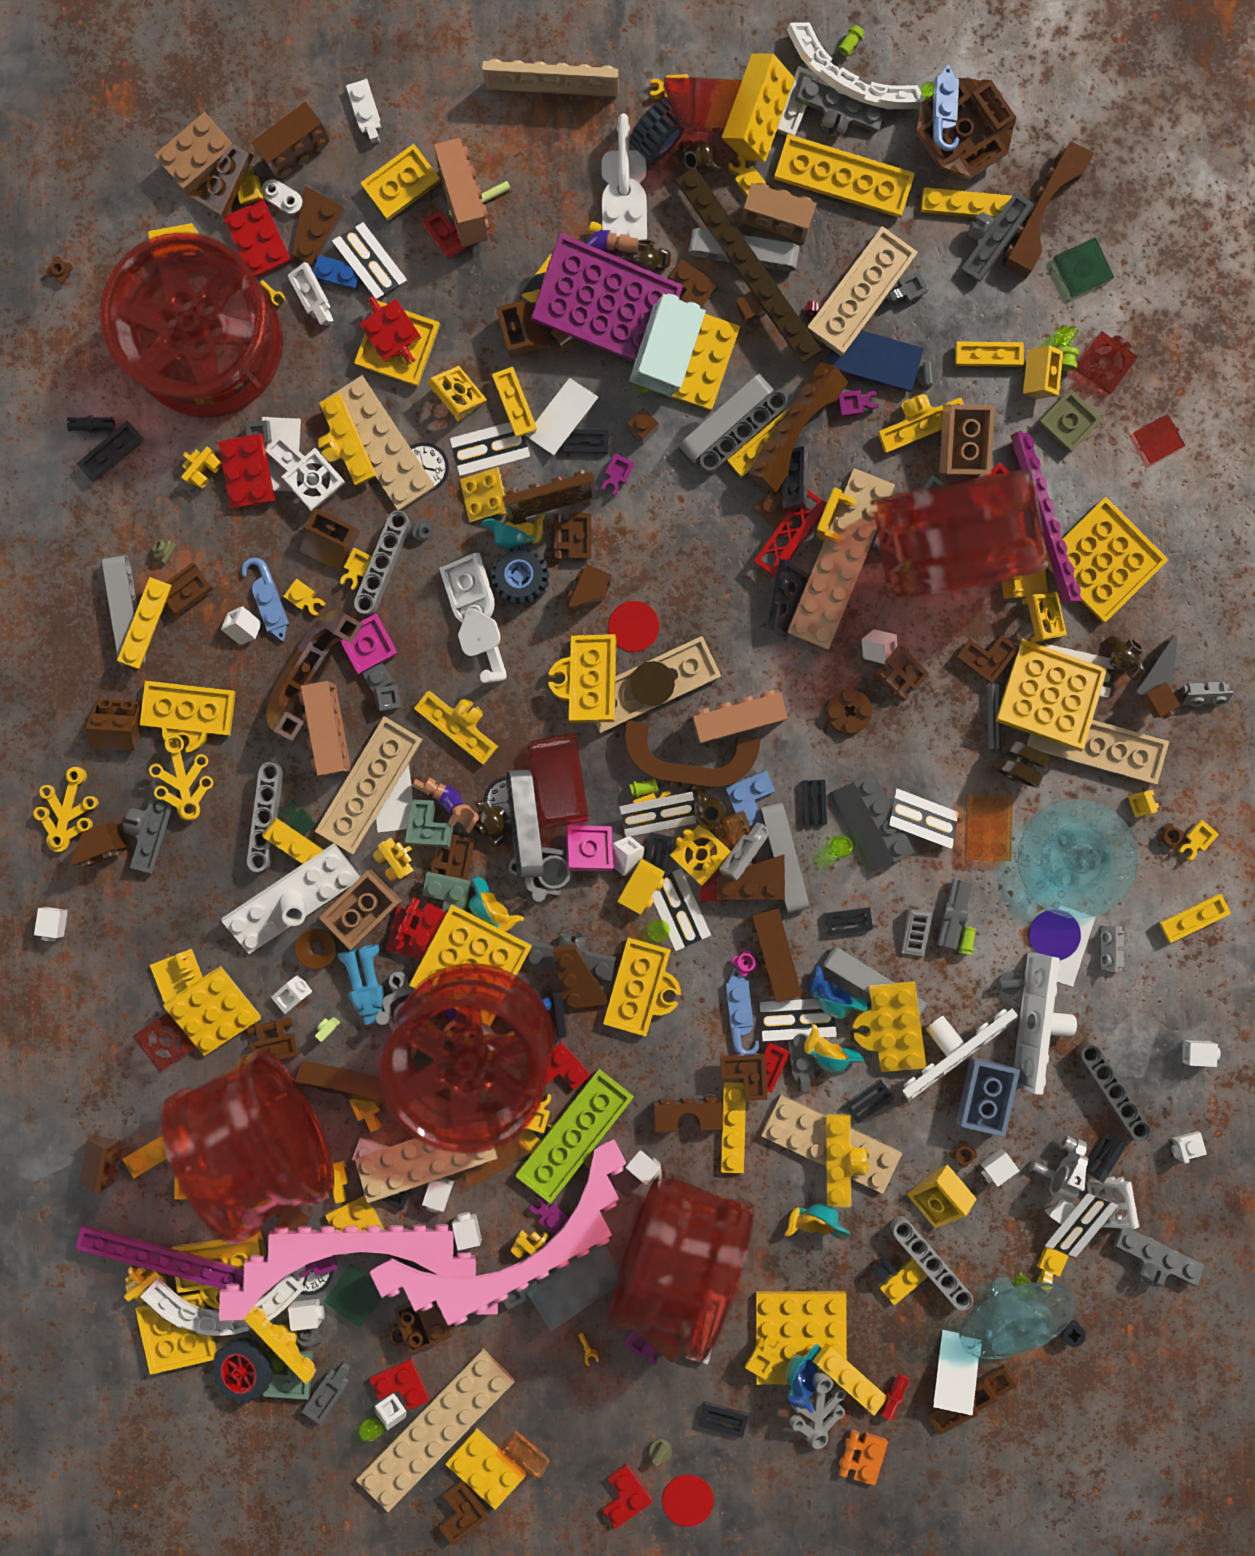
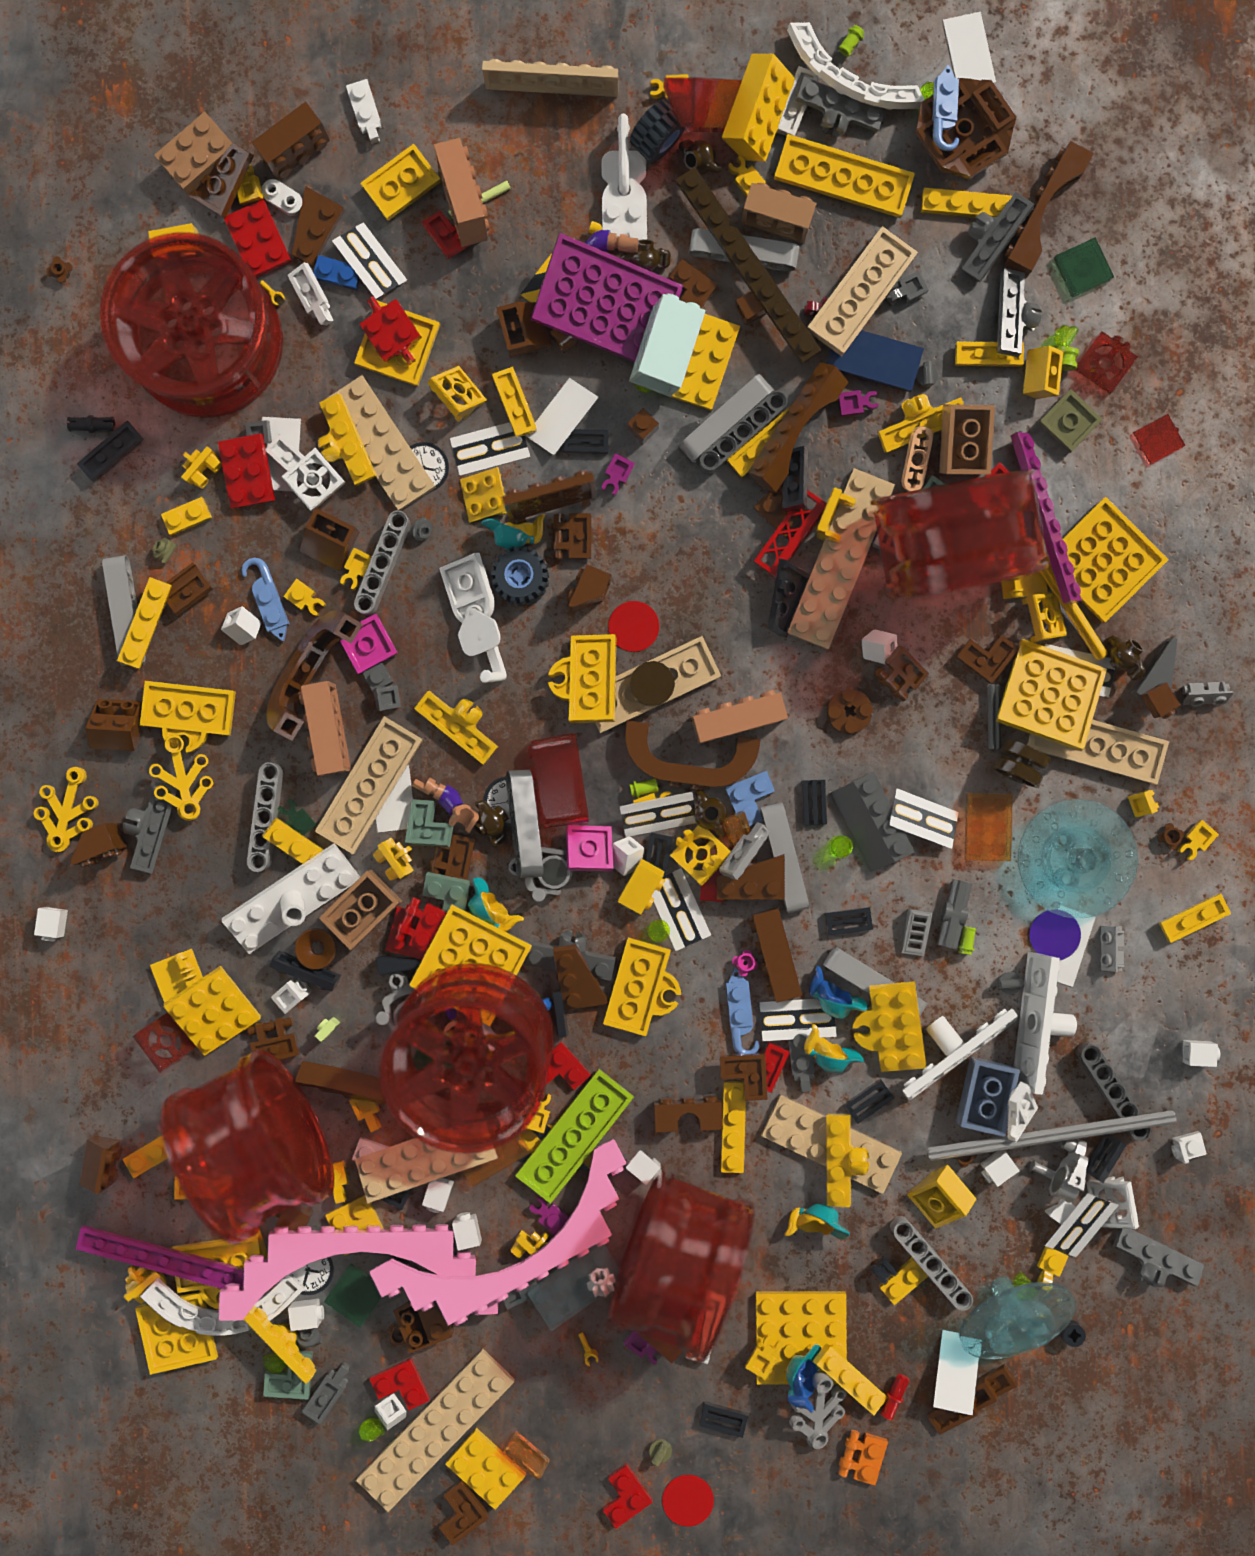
(186, 516): none -> yellow plate
(231, 1381): black wheel -> none
(288, 964): none -> black plate
(320, 1266): magenta plate -> none
(365, 998): dark azure piece -> none
(390, 965): none -> black slope
(601, 1282): none -> white gear
(910, 452): none -> light nougat beam
(969, 47): none -> white sticker
(1014, 313): none -> dark grey plate
(1021, 1110): none -> white wing
(1052, 1135): none -> light grey axle
(1077, 618): none -> yellow axle

